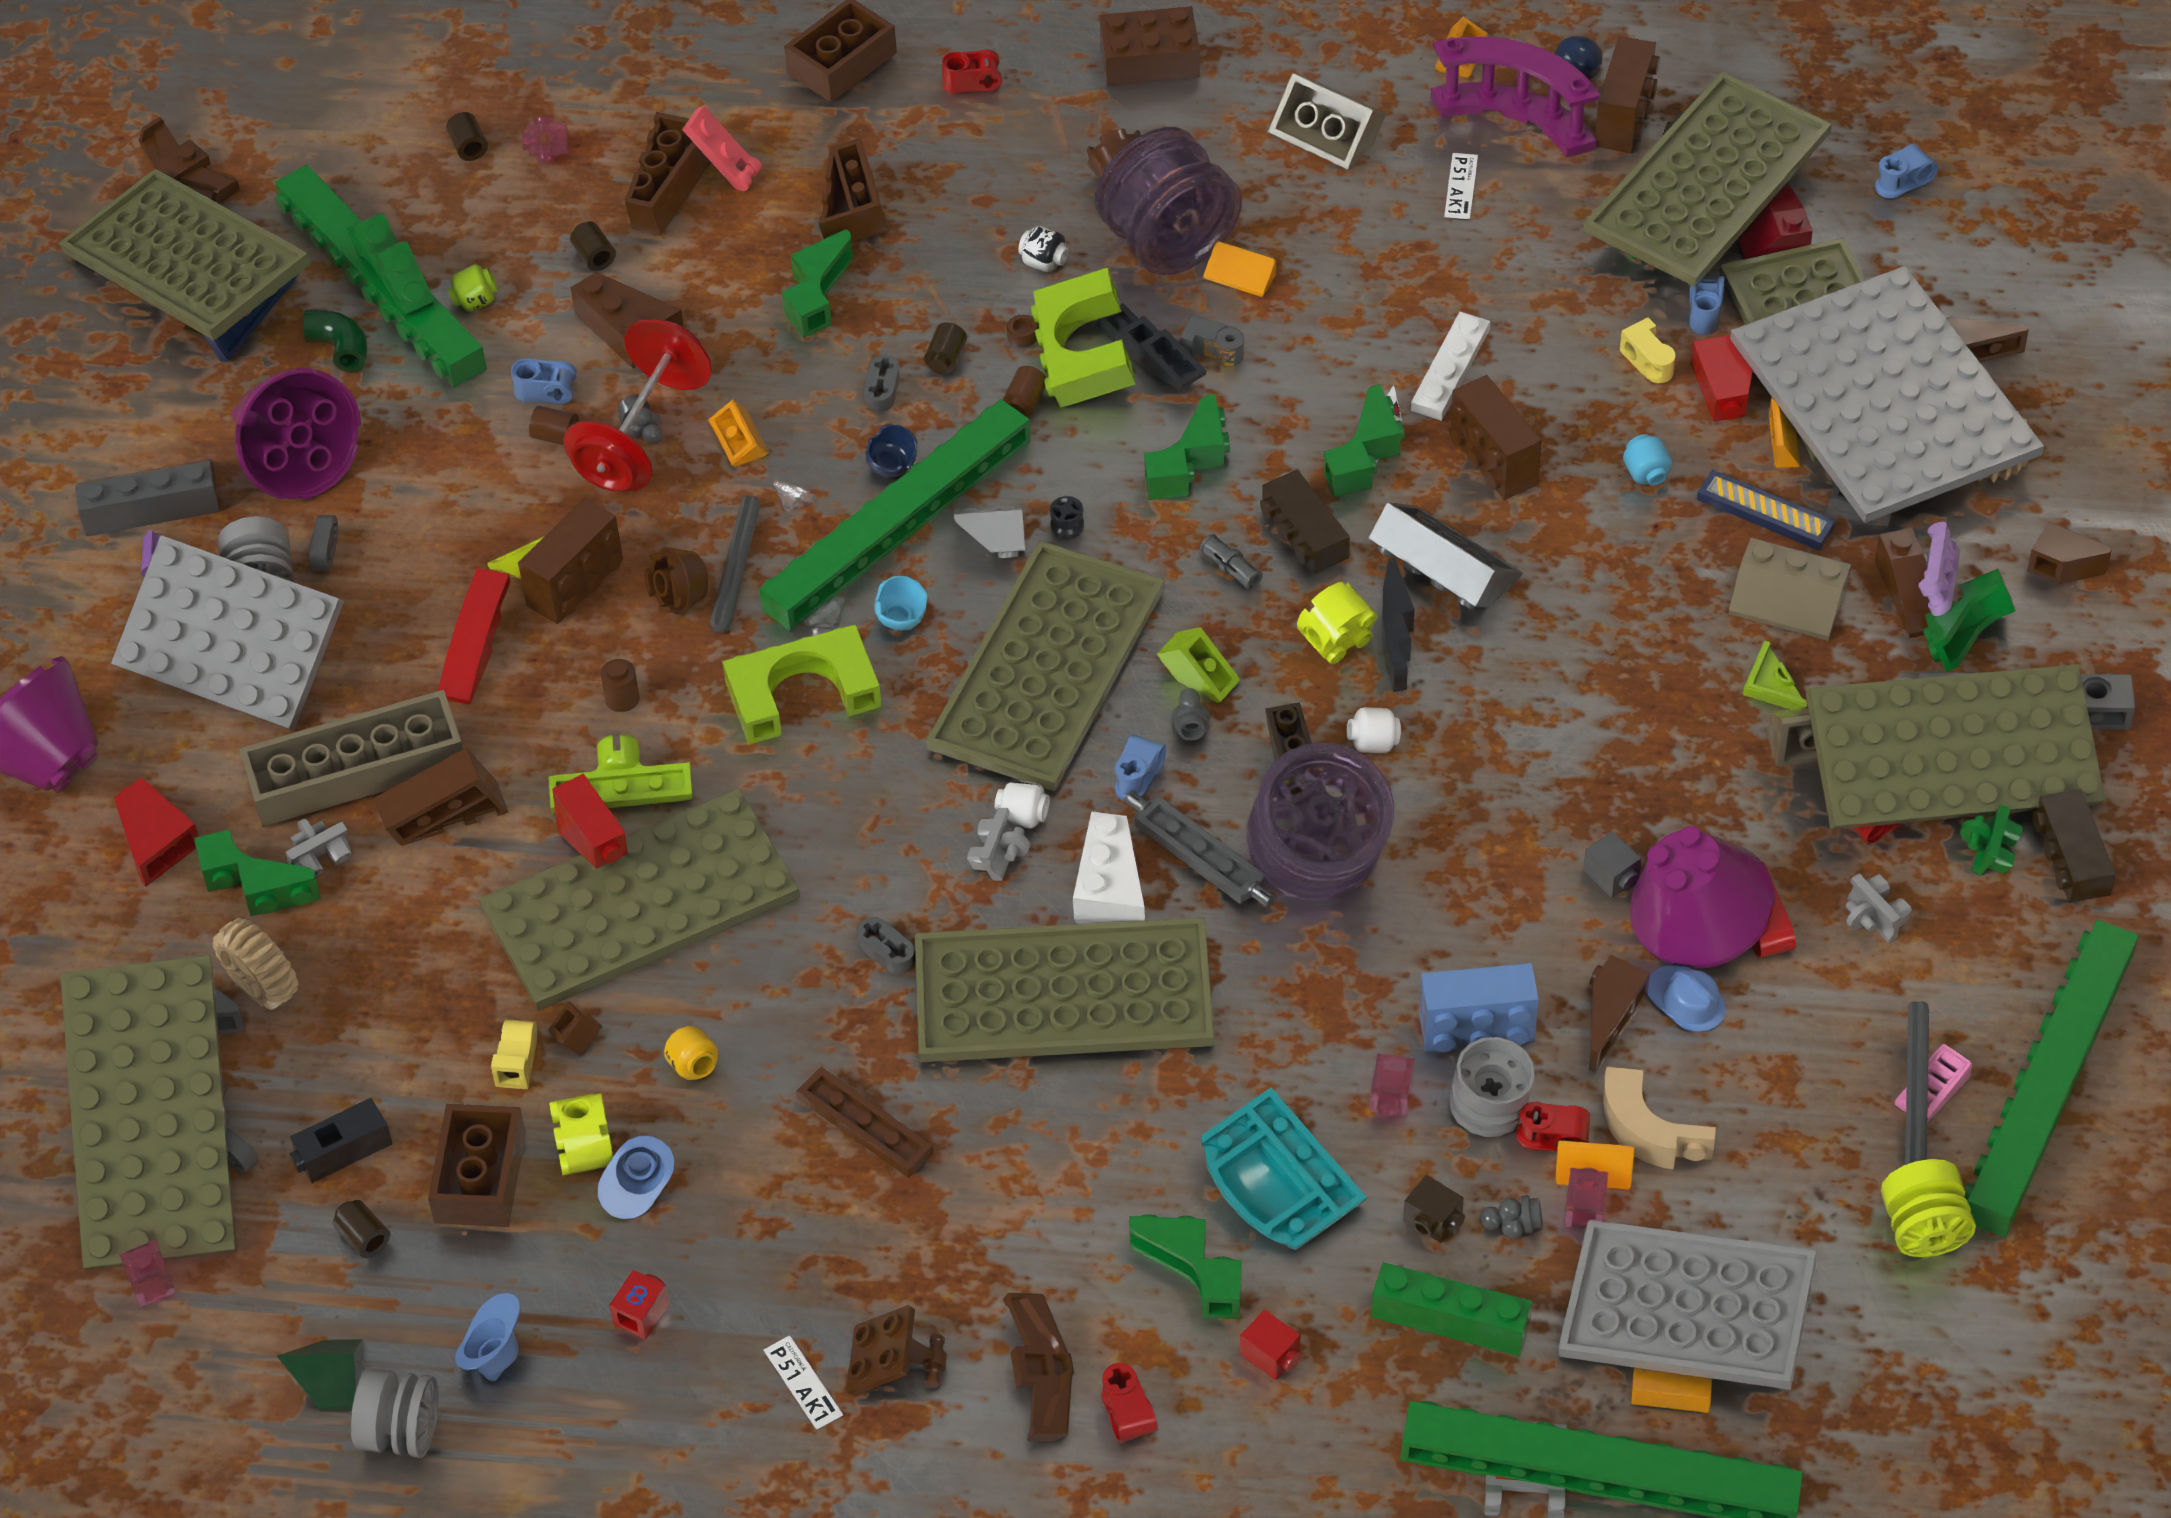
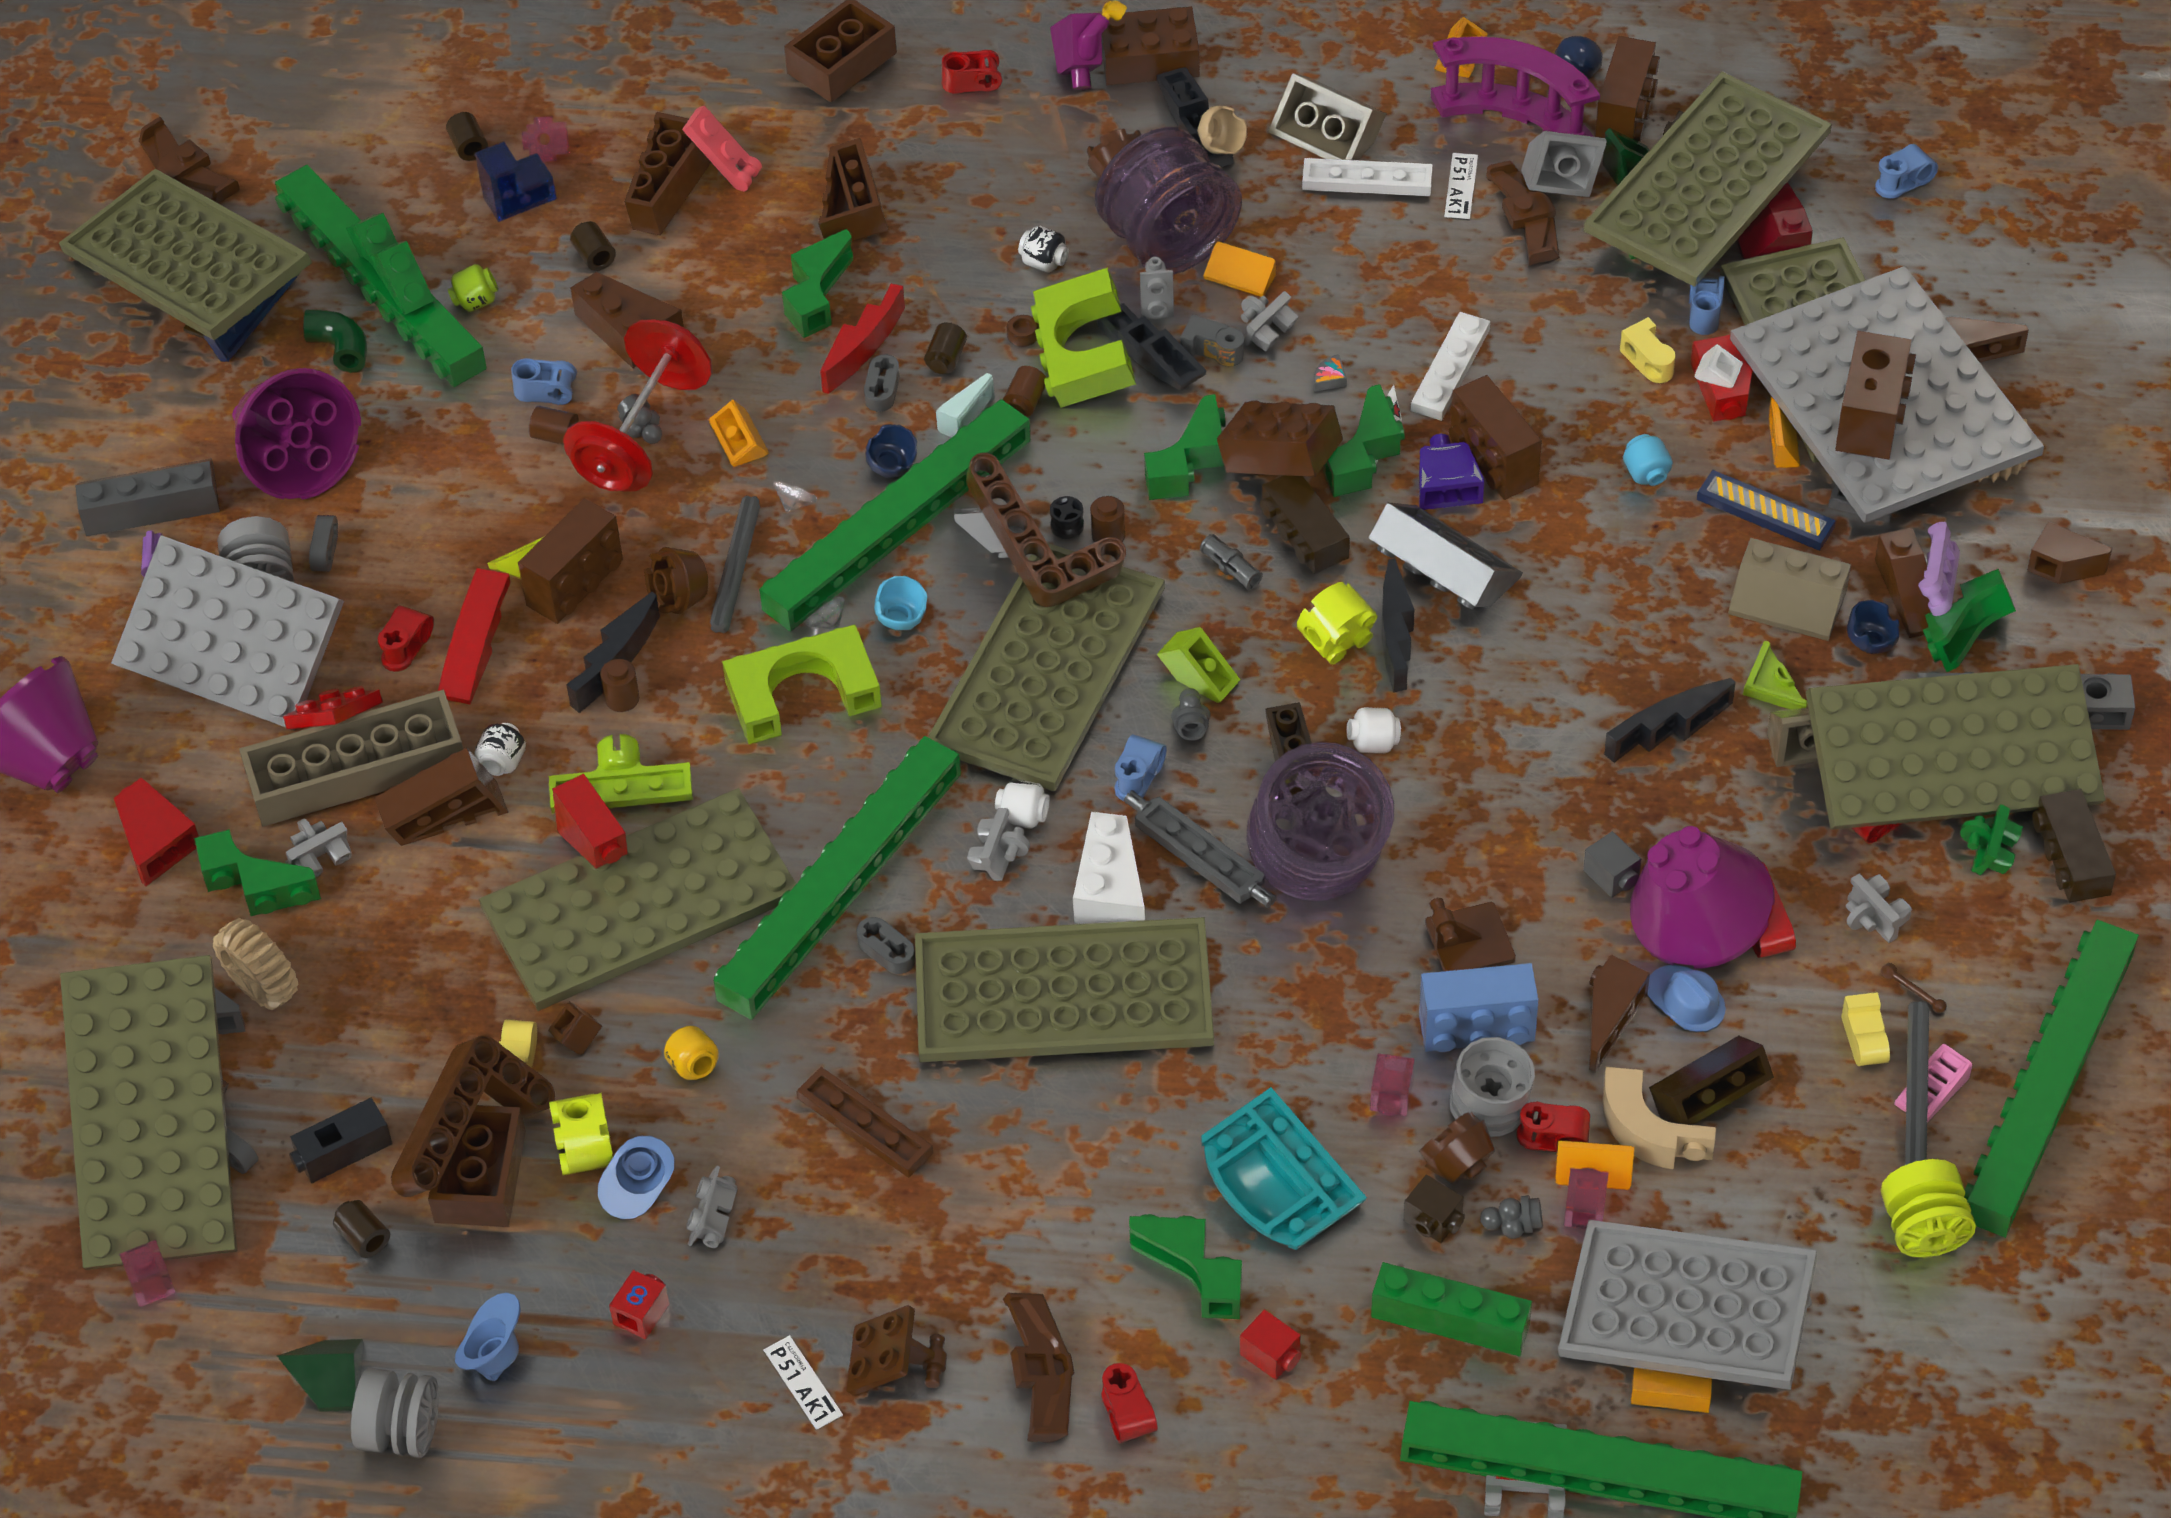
(332, 707): none -> red plate
(404, 637): none -> red piece
(490, 1071): none -> reddish brown beam
(500, 748): none -> white head
(513, 185): none -> clear blue brick
(621, 640): none -> black slope
(713, 1195): none -> light grey hinge
(836, 877): none -> green brick
(860, 342): none -> red slope
(965, 406): none -> light aqua slope
(1032, 541): none -> reddish brown beam
(1079, 42): none -> magenta torso
(1107, 518): none -> reddish brown brick
(1156, 290): none -> light grey hinge
(1187, 106): none -> black slope
(1222, 130): none -> tan hair
(1261, 316): none -> light grey hips
(1280, 438): none -> reddish brown brick
(1330, 374): none -> tile
(1367, 177): none -> white plate
(1448, 475): none -> dark purple torso
(1459, 1149): none -> reddish brown cone
(1469, 936): none -> reddish brown plate
(1527, 210): none -> reddish brown plate
(1562, 163): none -> light grey slope
(1621, 154): none -> dark green slope
(1677, 714): none -> black slope
(1712, 1081): none -> dark brown brick
(1718, 367): none -> white slope
(1865, 1029): none -> light yellow leg
(1872, 627): none -> dark blue hair
(1874, 394): none -> reddish brown piece
(1890, 971): none -> reddish brown hinge

